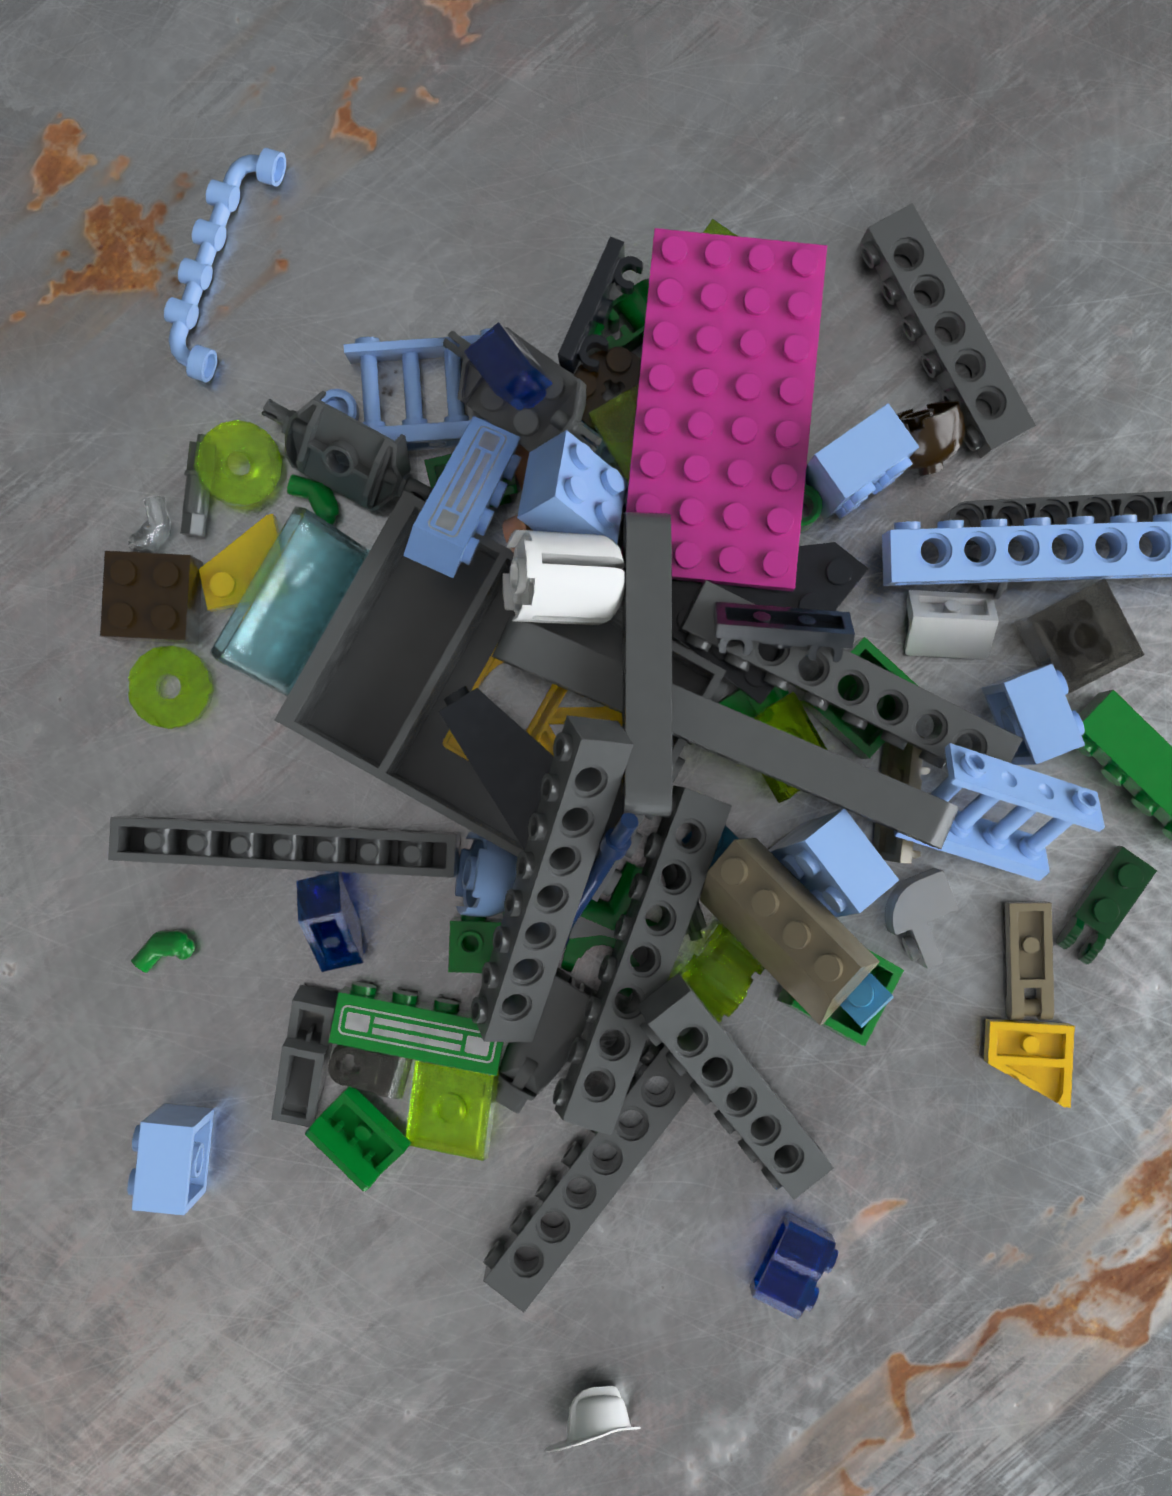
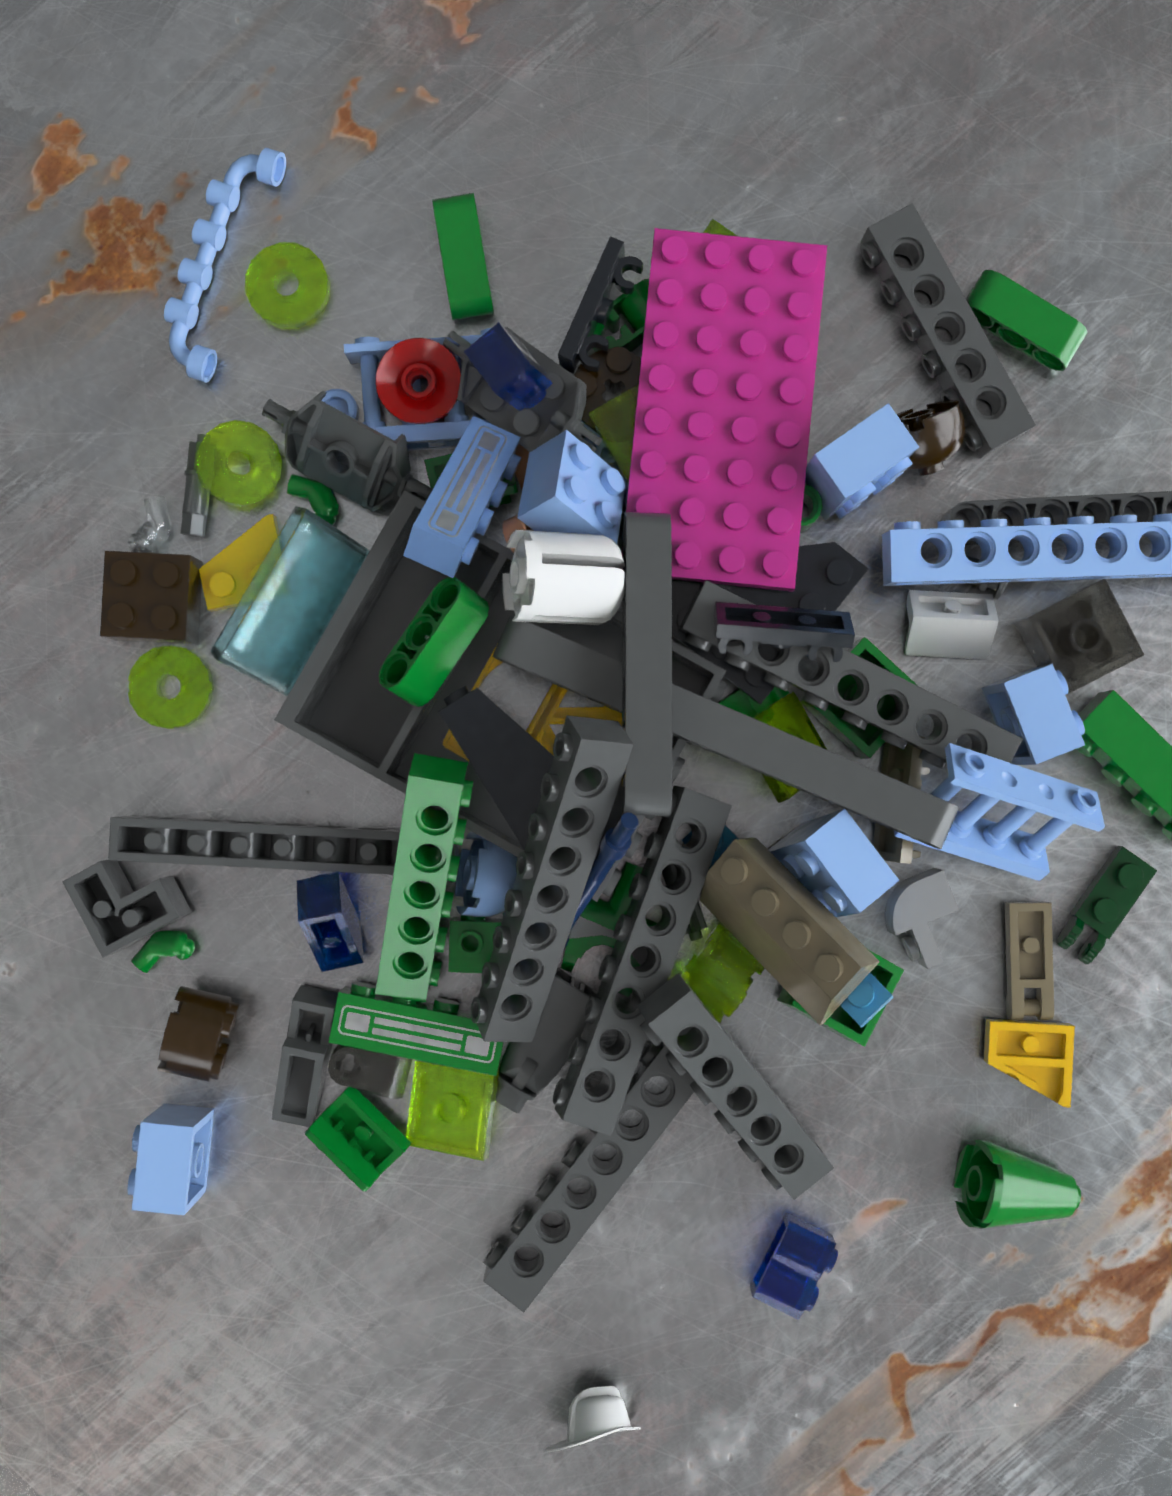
(117, 913): none -> dark grey brick
(195, 1034): none -> dark brown brick
(276, 263): none -> clear neon green tile
(408, 941): none -> brick
(411, 361): none -> red dish
(433, 642): none -> green beam
(463, 256): none -> green beam
(1010, 1188): none -> green cone
(1025, 320): none -> green beam

